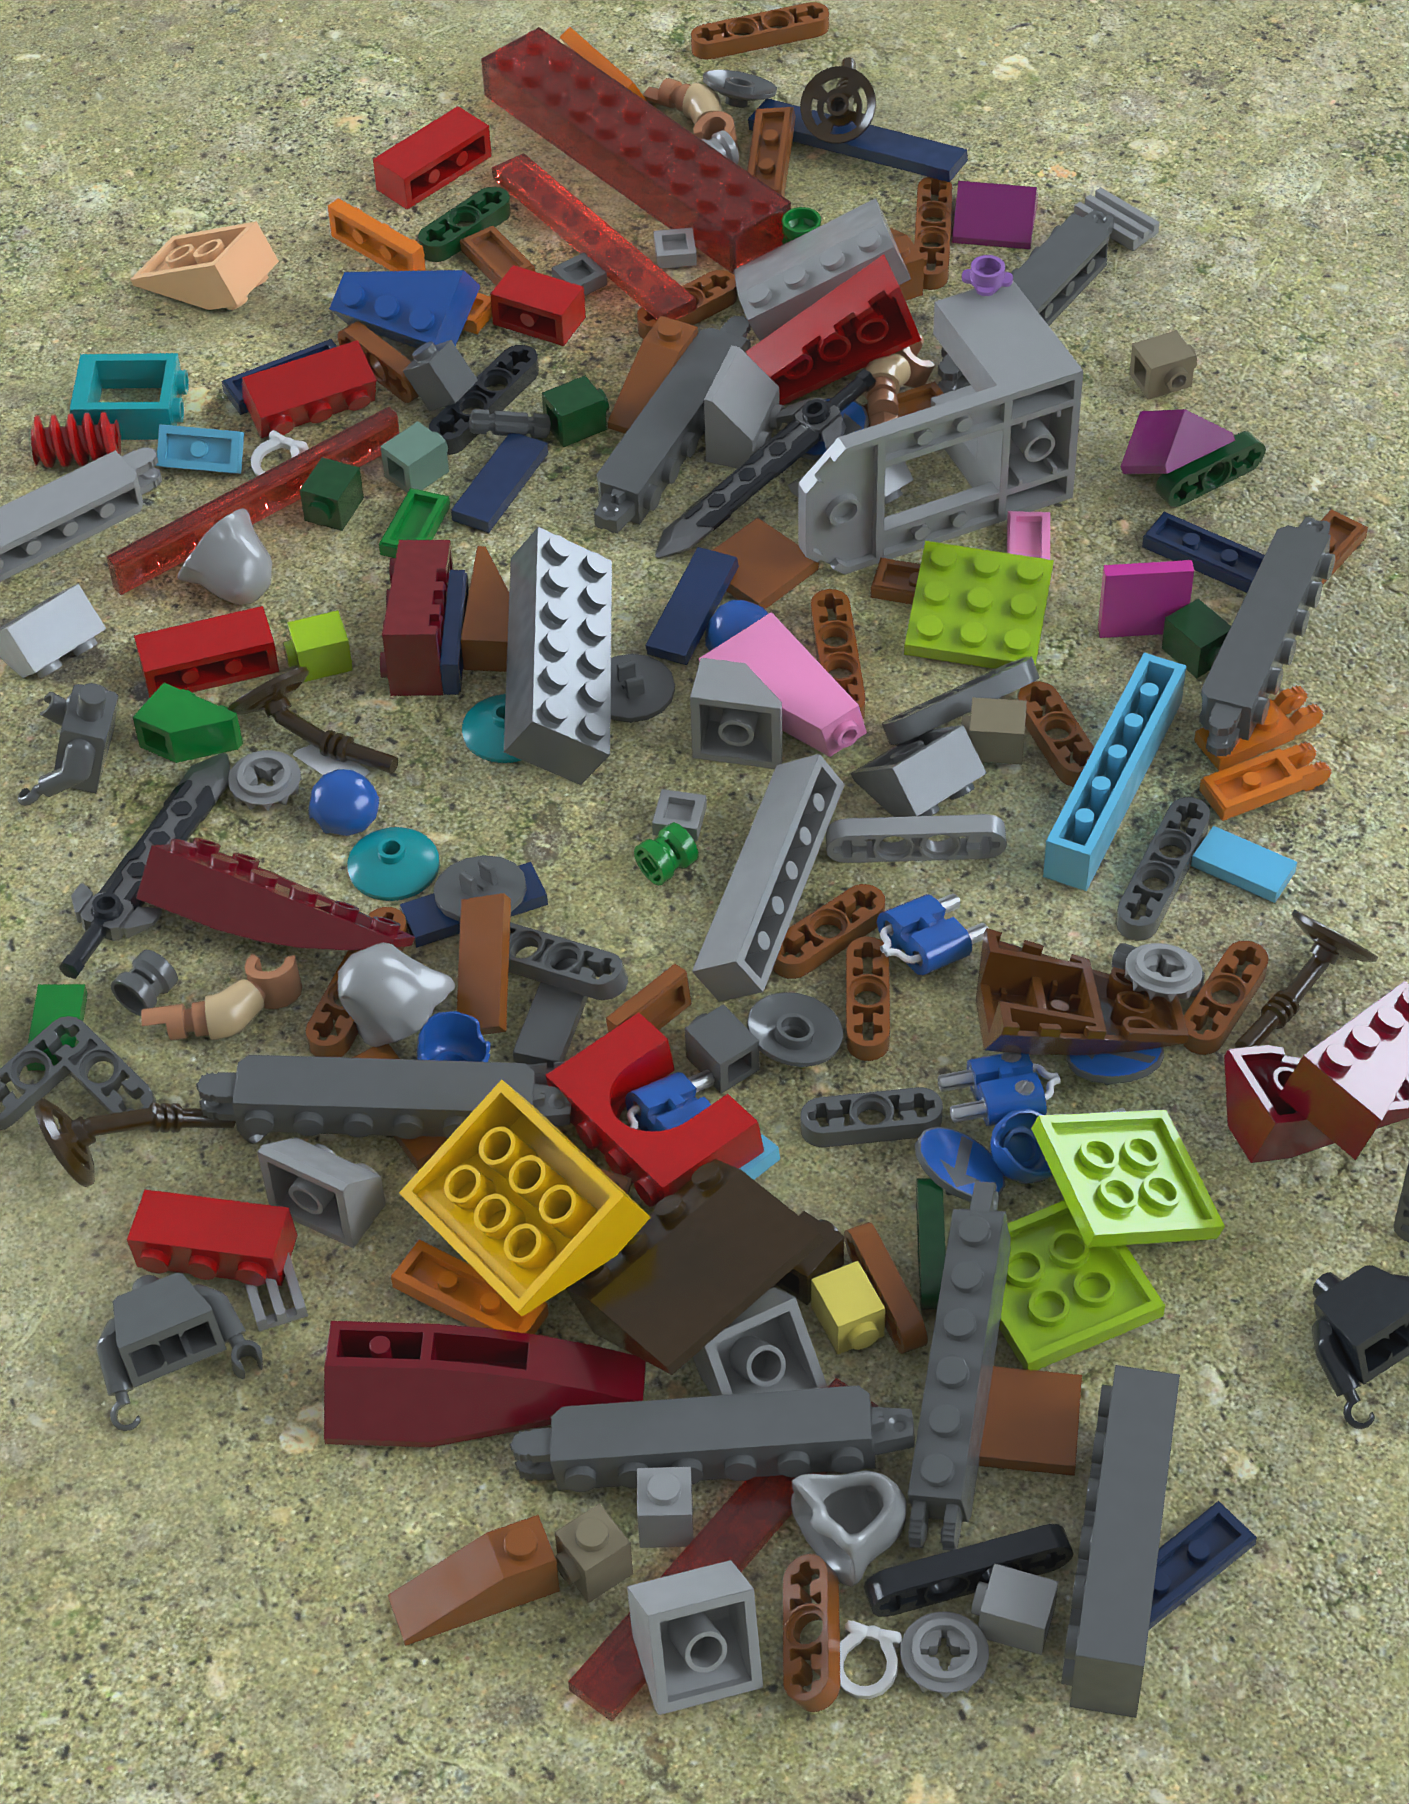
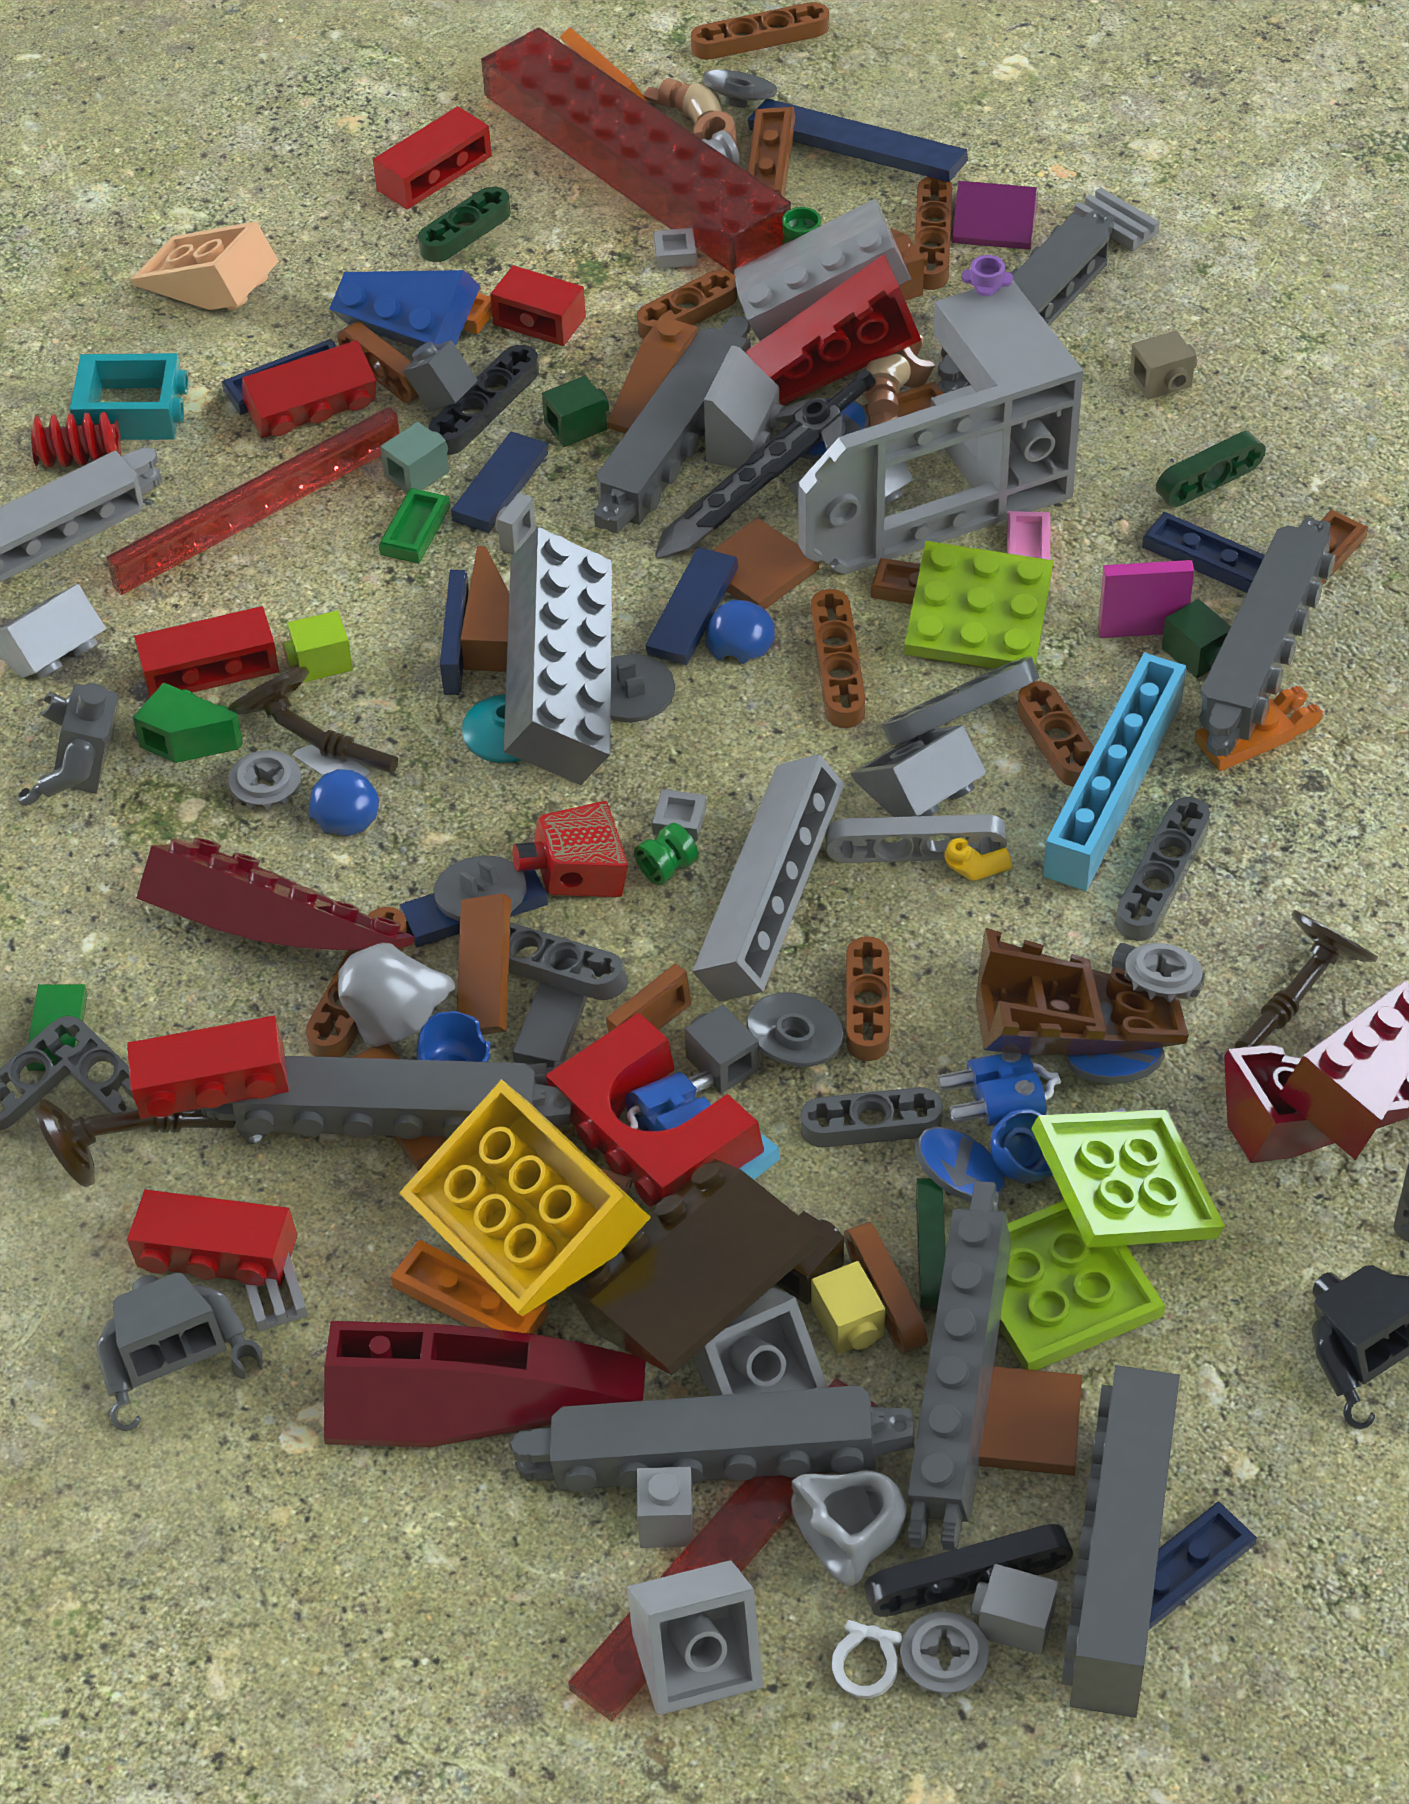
(115, 907): sword -> none
(144, 982): dark grey wheel -> none
(200, 449): medium azure plate -> none
(207, 1067): none -> red brick
(230, 561): light grey piece -> none
(234, 1007): nougat piece -> none
(275, 442): white piece -> none
(321, 1188): light grey slope -> none
(331, 494): dark green brick -> none
(374, 238): orange plate -> none
(393, 864): teal dish -> none
(416, 617): dark red wedge -> none
(478, 1581): dark orange slope -> none
(493, 253): dark orange tile -> none
(508, 422): dark grey axle -> none
(515, 523): none -> light grey plate
(576, 852): none -> red torso
(581, 271): dark grey plate -> none
(591, 234): clear red tile -> none
(593, 1553): dark tan brick -> none
(734, 716): light grey slope -> none
(812, 700): bright pink slope -> none
(822, 1652): dark orange beam -> none
(836, 913): dark orange beam -> none
(839, 103): dark brown dish -> none
(925, 933): blue piece -> none
(973, 864): none -> yellow arm
(997, 729): dark tan brick -> none
(1170, 440): magenta slope -> none
(1224, 978): dark orange beam -> none
(1244, 864): medium azure tile -> none
(1263, 780): orange hinge -> none

